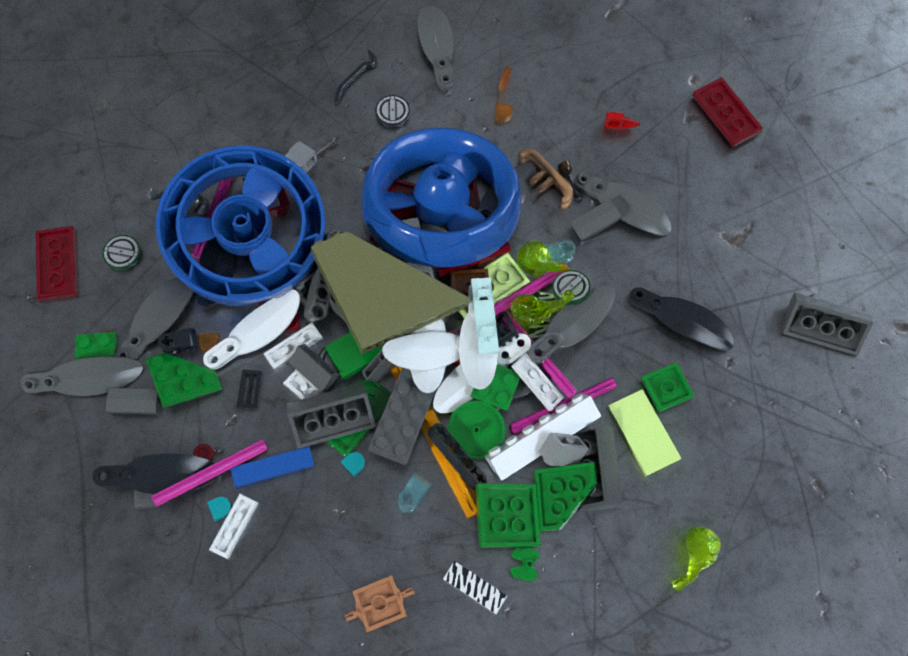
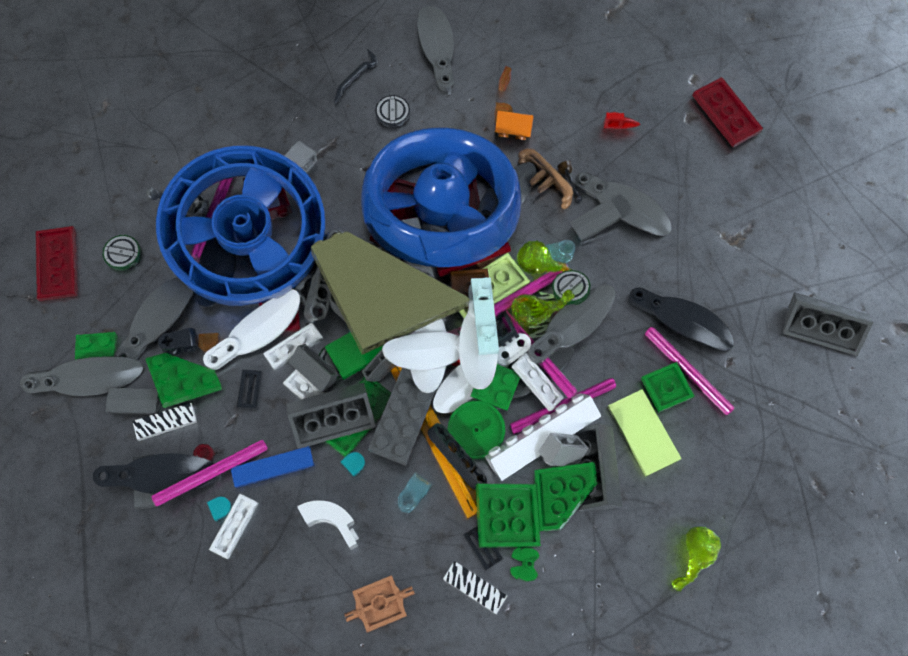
(164, 421): none -> white tile
(328, 512): none -> white arch
(492, 562): none -> black tile
(513, 124): none -> orange brick
(696, 377): none -> dark pink axle

